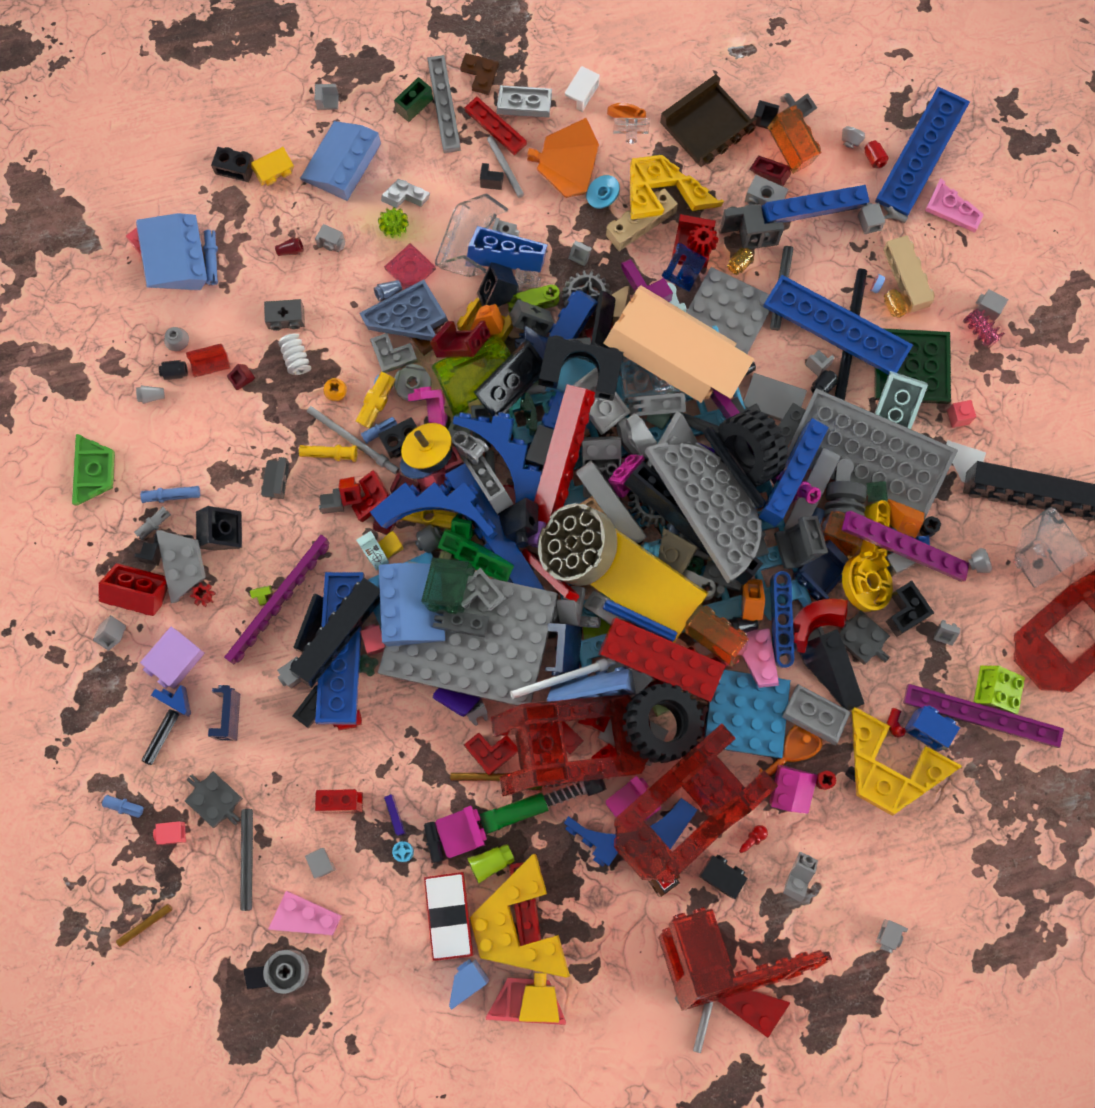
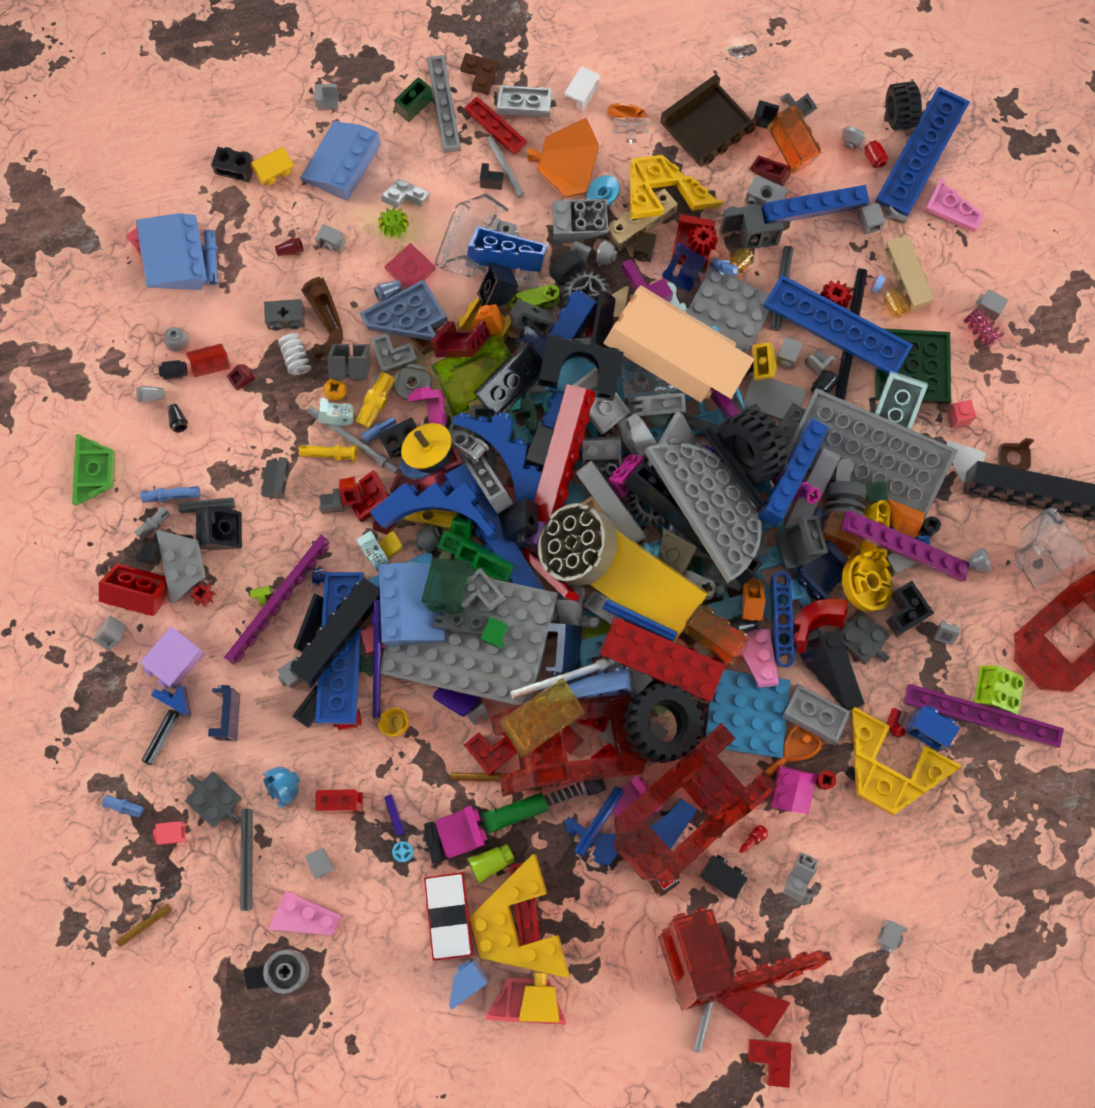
(177, 420): none -> black cone
(193, 506): none -> dark grey axle
(281, 785): none -> dark azure cylinder
(318, 575): none -> clear blue plate
(323, 304): none -> reddish brown animal
(335, 413): none -> light aqua leg
(343, 365): none -> dark grey piece
(376, 620): none -> dark purple bar
(394, 722): none -> yellow hair
(494, 633): none -> green panel
(542, 717): none -> clear yellow plate
(565, 267): none -> black tyre
(579, 219): none -> light grey slope
(599, 821): none -> blue axle
(606, 253): none -> light grey cone
(644, 246): none -> dark brown brick
(724, 267): none -> medium blue axle
(764, 361): none -> yellow slope
(778, 1059): none -> red plate
(788, 353): none -> light grey brick
(837, 293): none -> red gear
(903, 105): none -> black tyre
(1022, 448): none -> reddish brown piece

